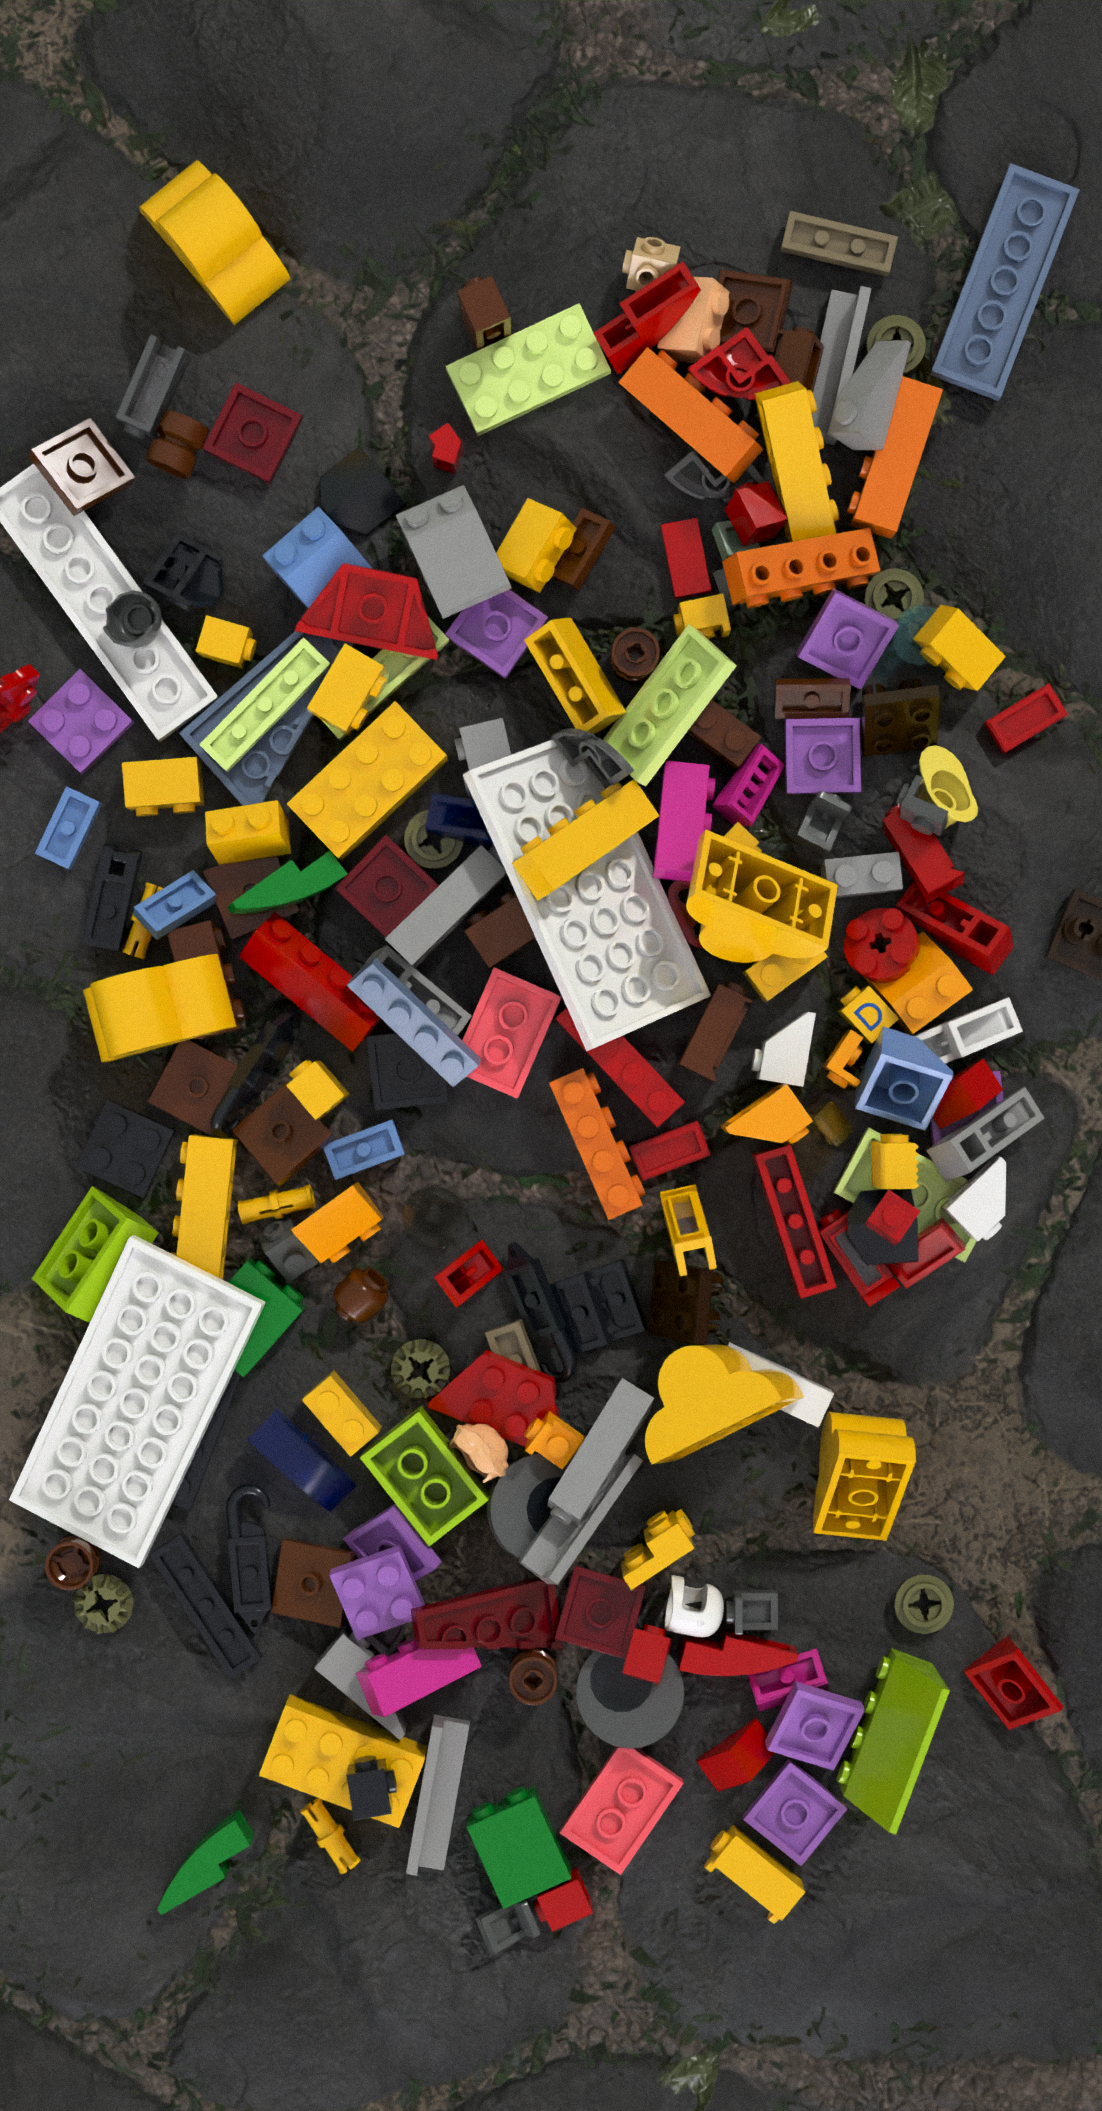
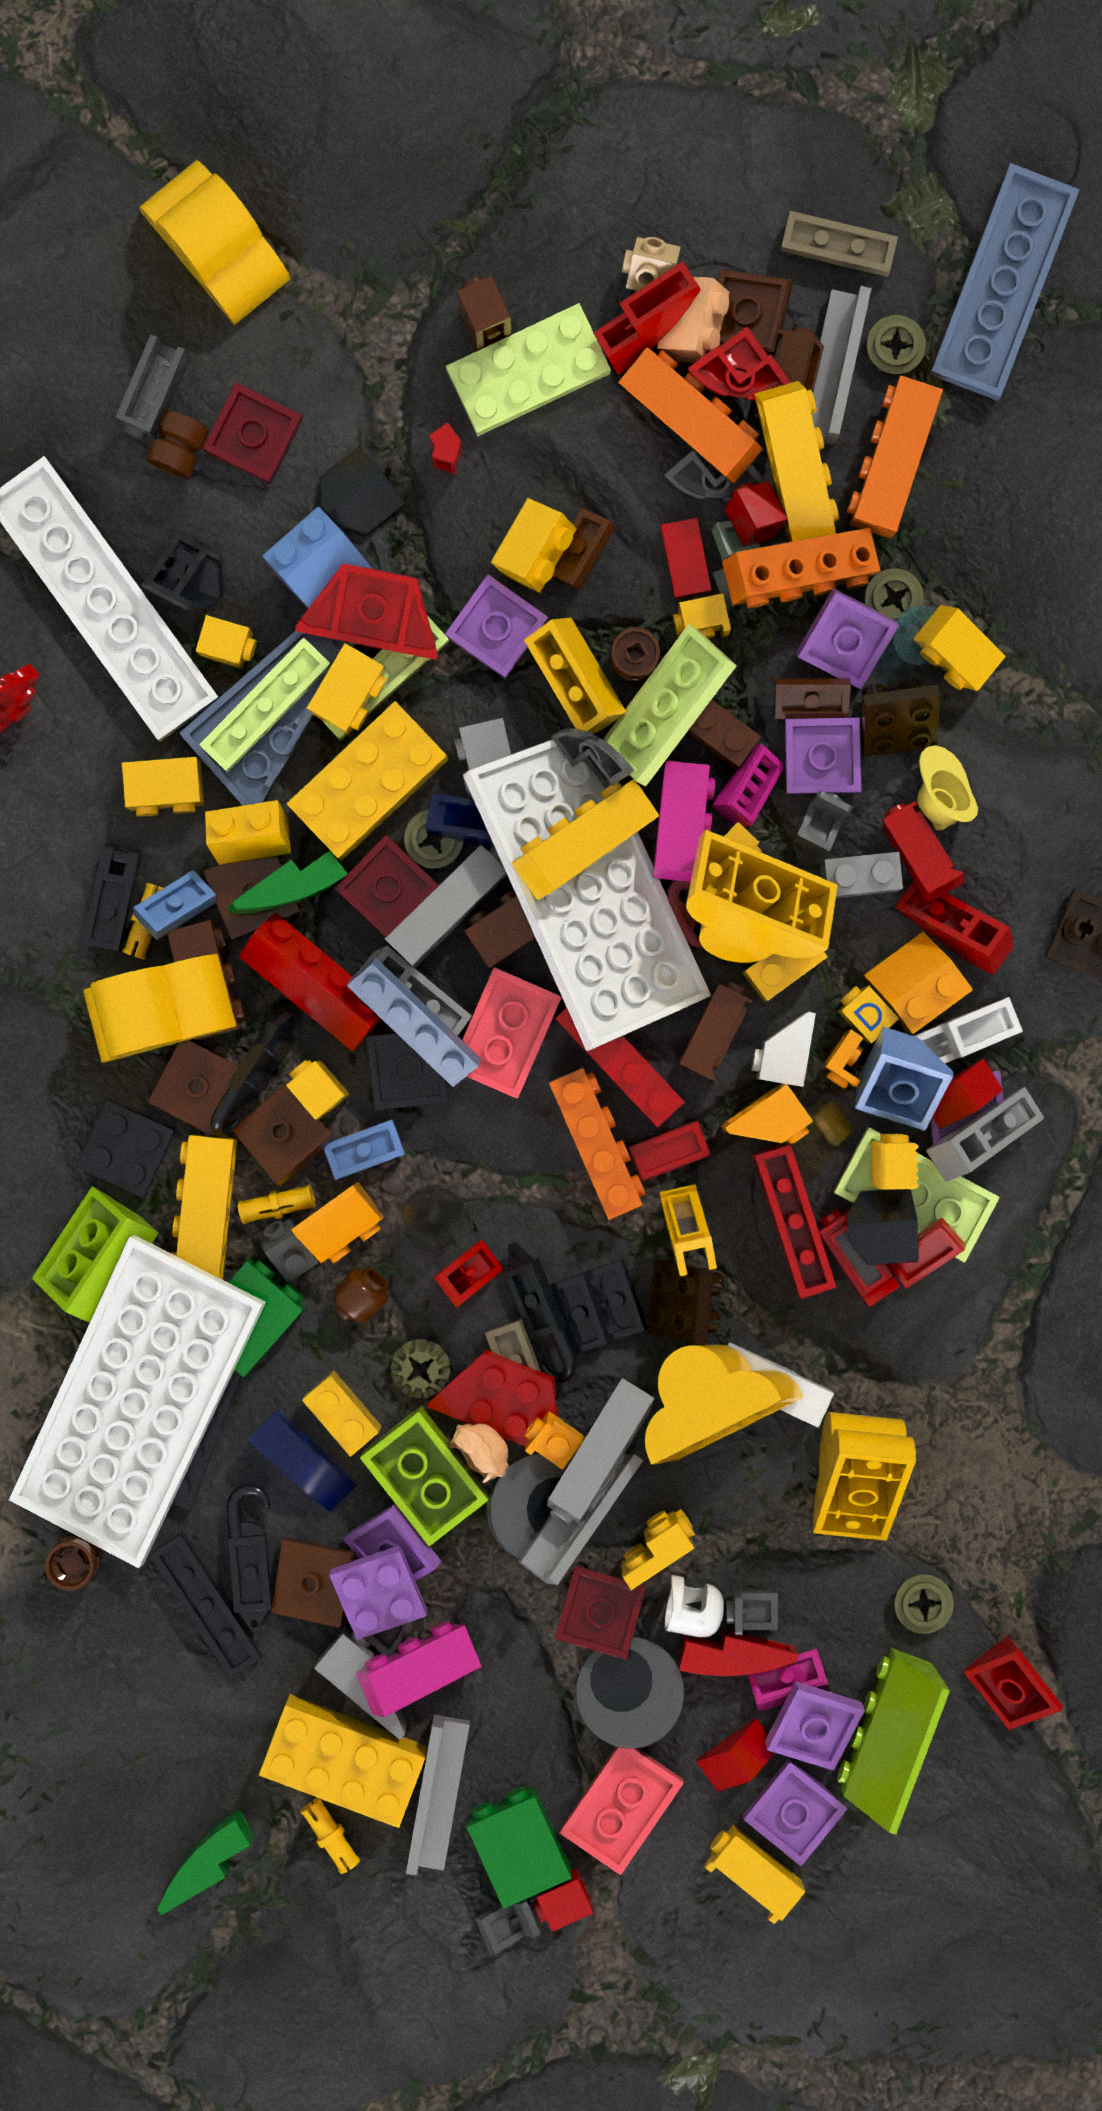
(68, 828): medium blue plate -> none
(81, 466): plate -> none
(81, 721): medium lavender plate -> none
(110, 1588): olive gear -> none
(133, 619): dark grey hair -> none
(370, 1787): black brick -> none
(453, 551): light grey slope -> none
(496, 1618): dark red wing -> none
(533, 1675): reddish brown wheel -> none
(647, 1654): red brick -> none
(869, 397): light grey slope -> none
(892, 1217): red brick -> none
(899, 955): red plate -> none
(921, 814): dark grey bracket -> none
(981, 1201): white slope -> none
(1026, 718): red tile -> none

